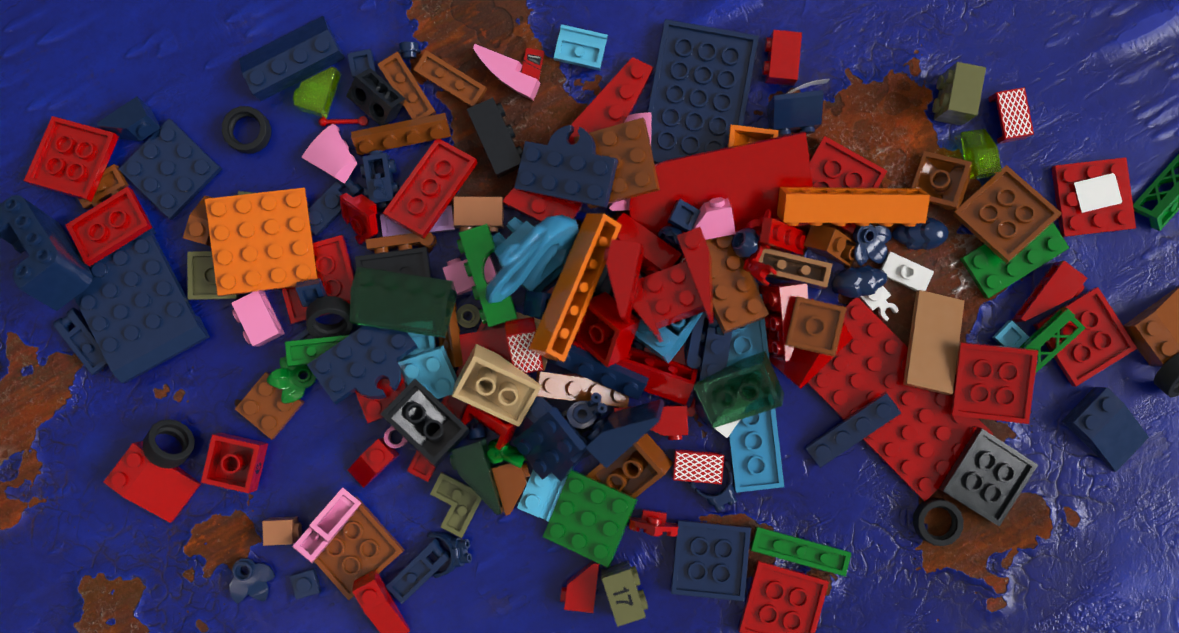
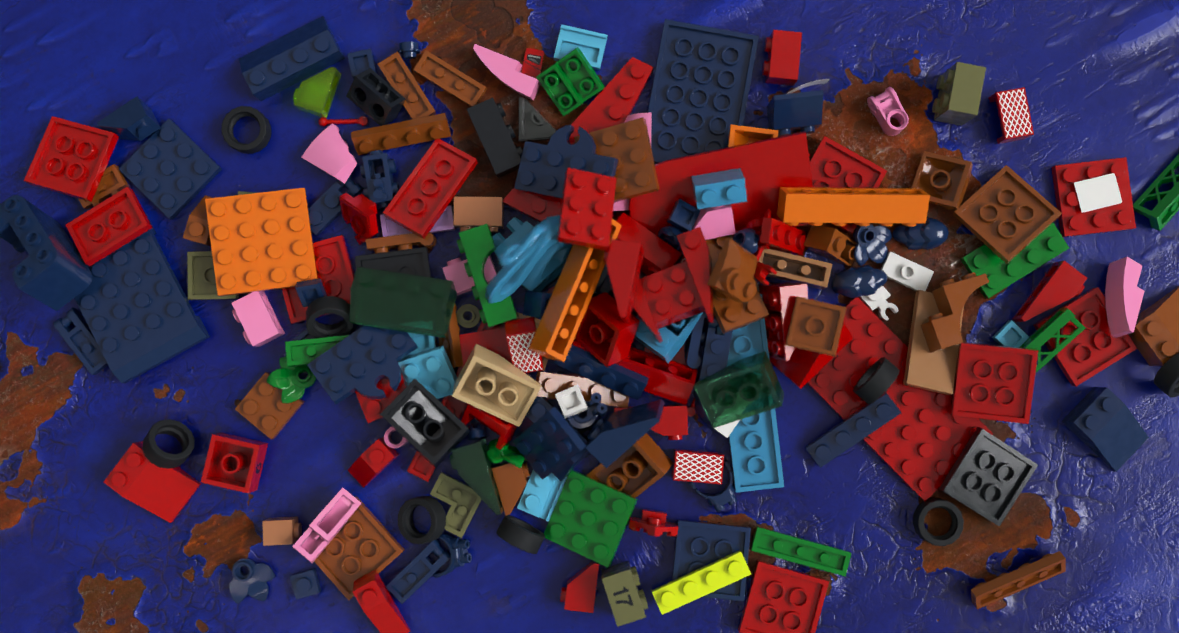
(406, 524): none -> black tyre
(520, 534): none -> black tyre
(532, 124): none -> dark grey tile
(570, 81): none -> green slope
(571, 401): none -> white plate
(586, 209): none -> red plate
(701, 582): none -> neon yellow plate
(719, 188): none -> dark azure brick
(734, 272): none -> dark orange slope
(876, 380): none -> black tyre
(886, 107): none -> bright pink piece
(944, 328): none -> dark orange arch
(982, 152): clear neon green slope -> none
(1018, 580): none -> dark orange plate
(1123, 296): none -> bright pink slope

